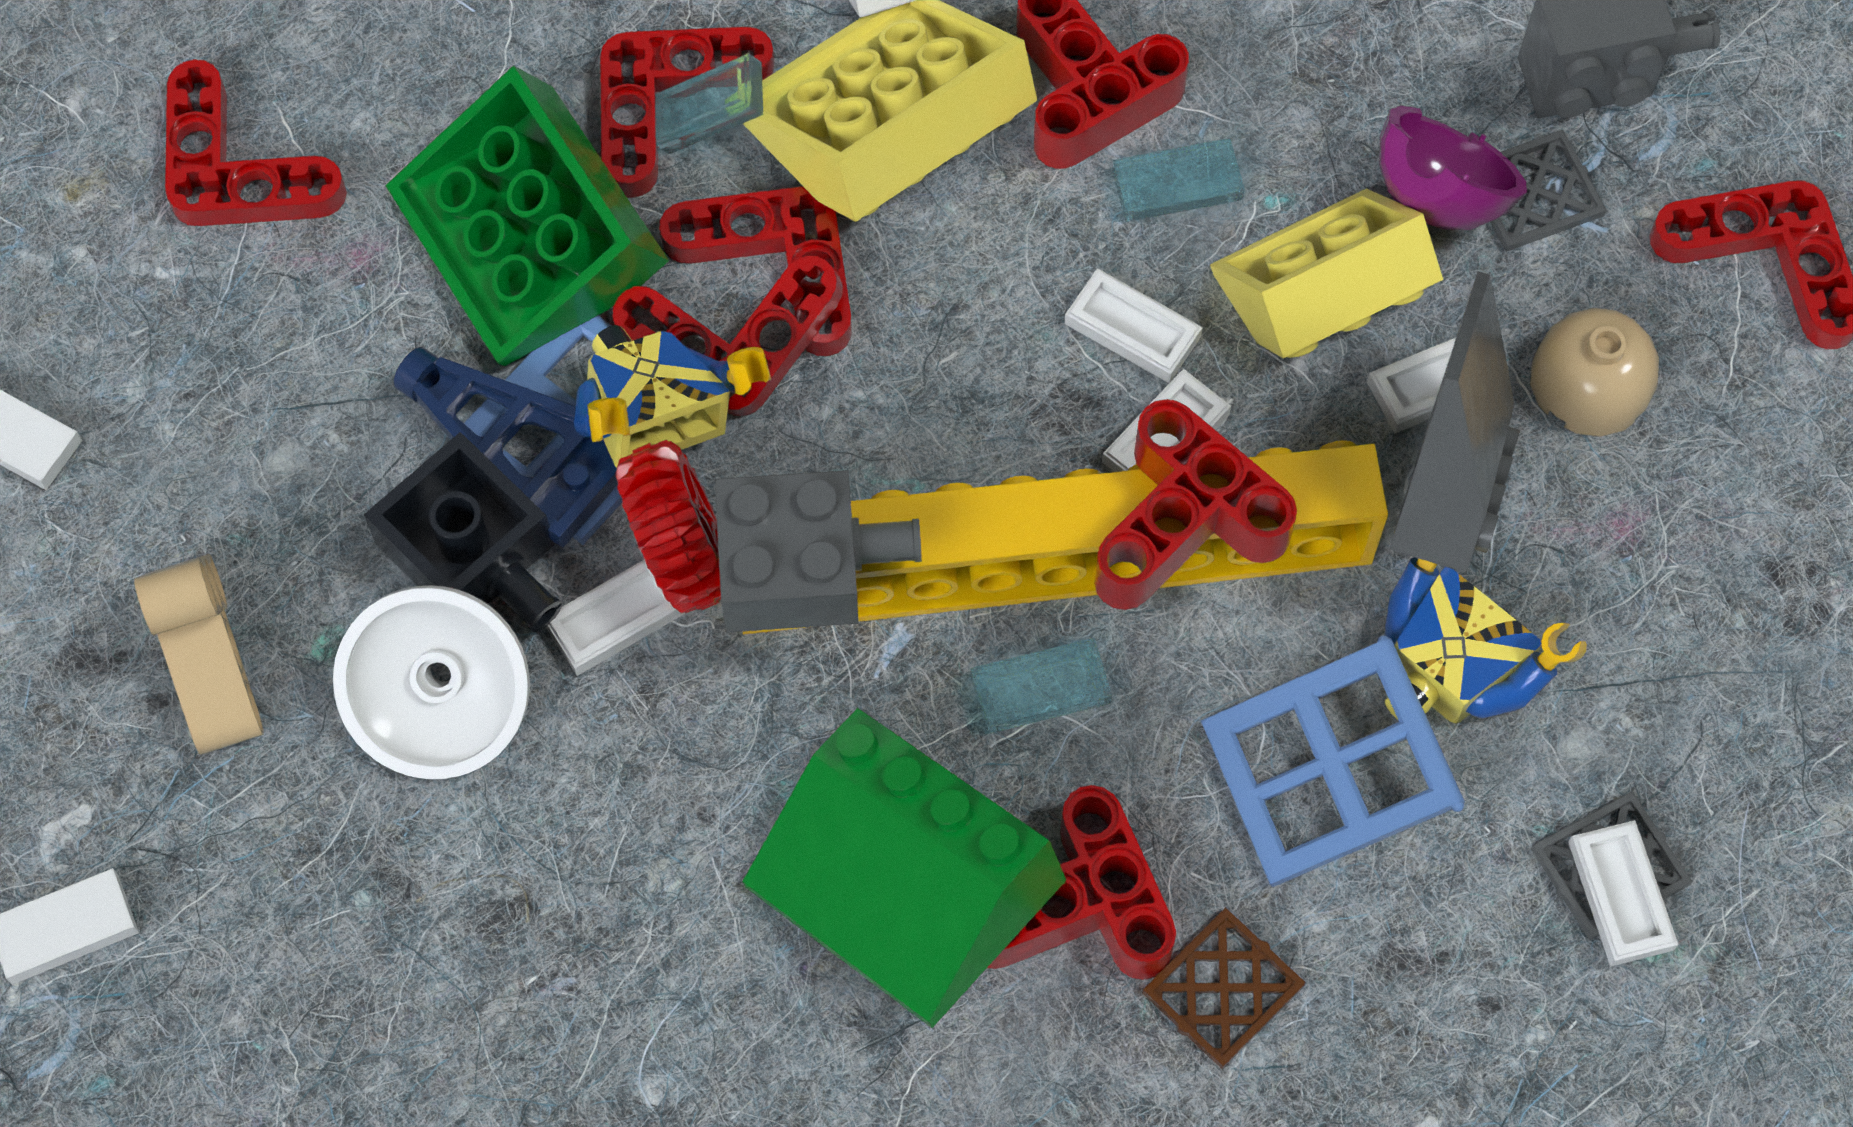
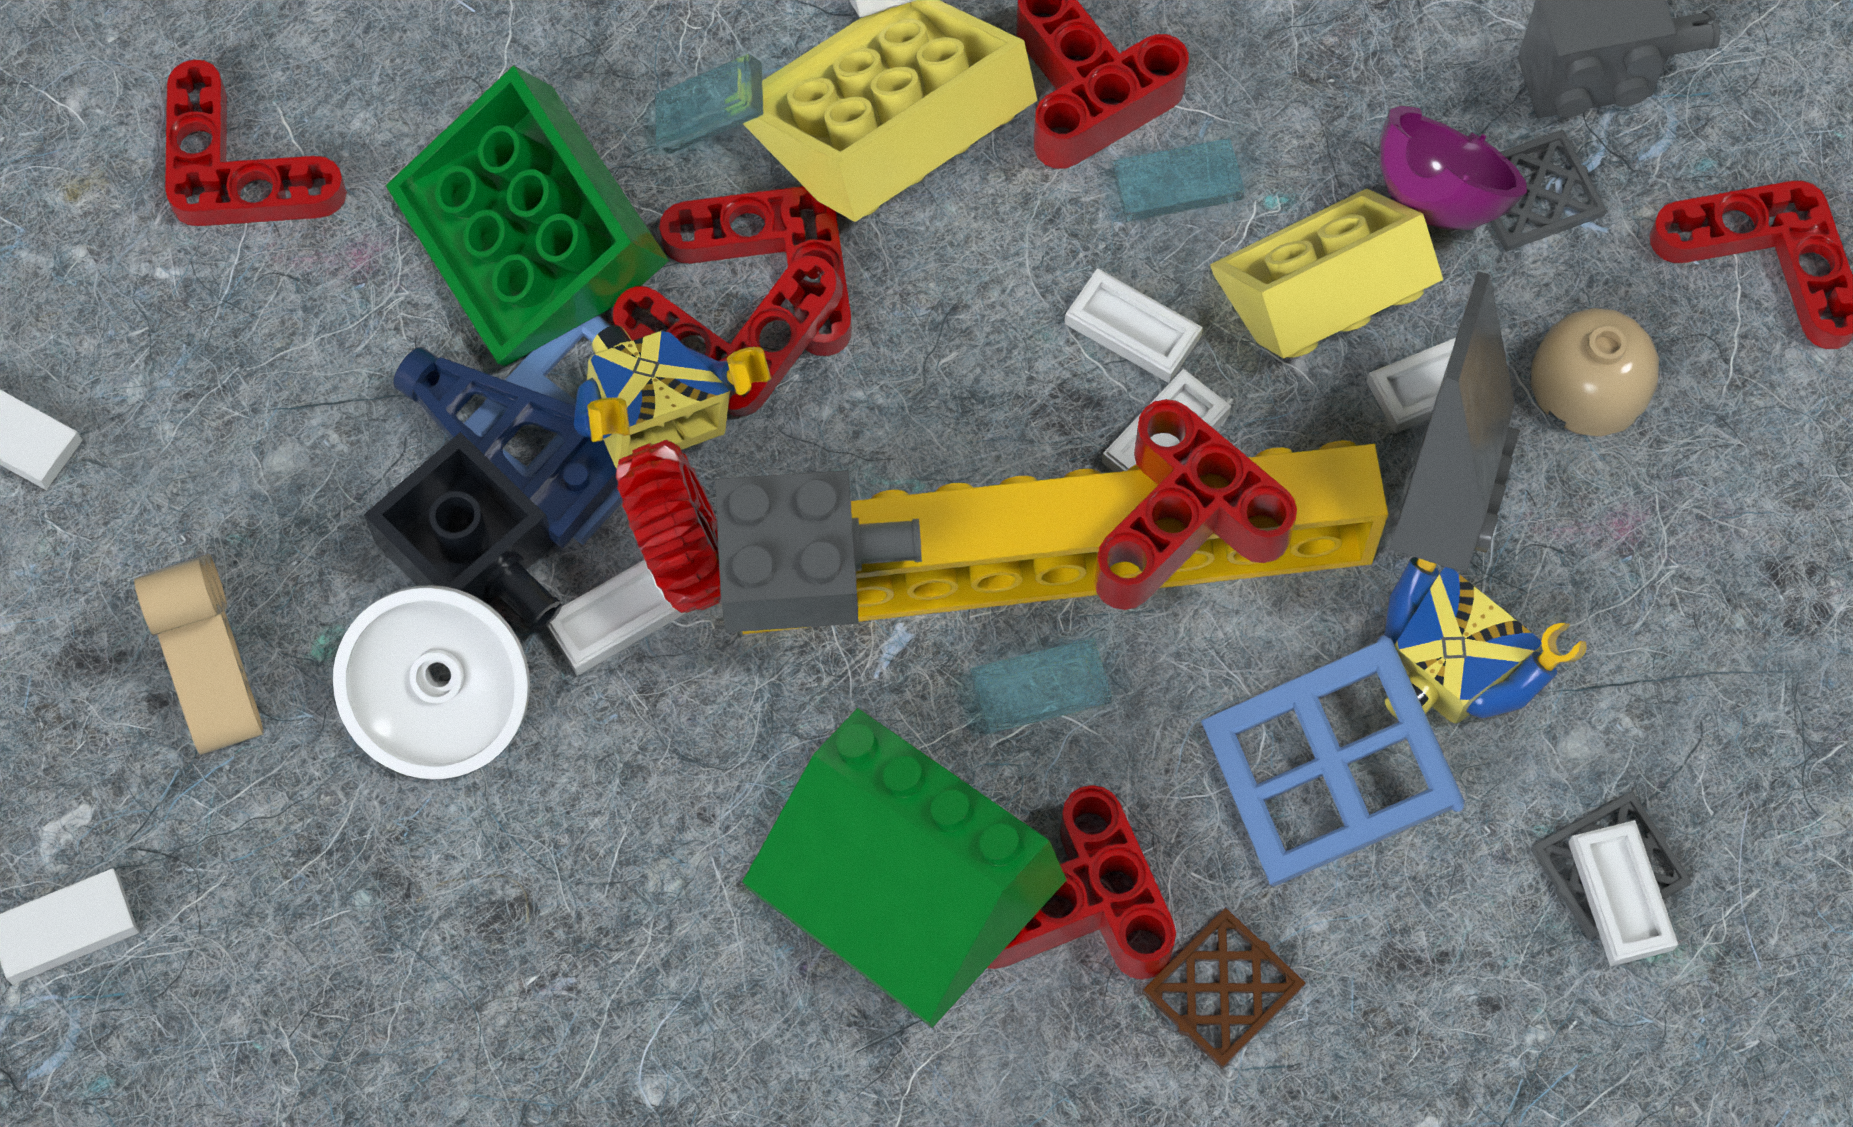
(653, 74): red beam -> none

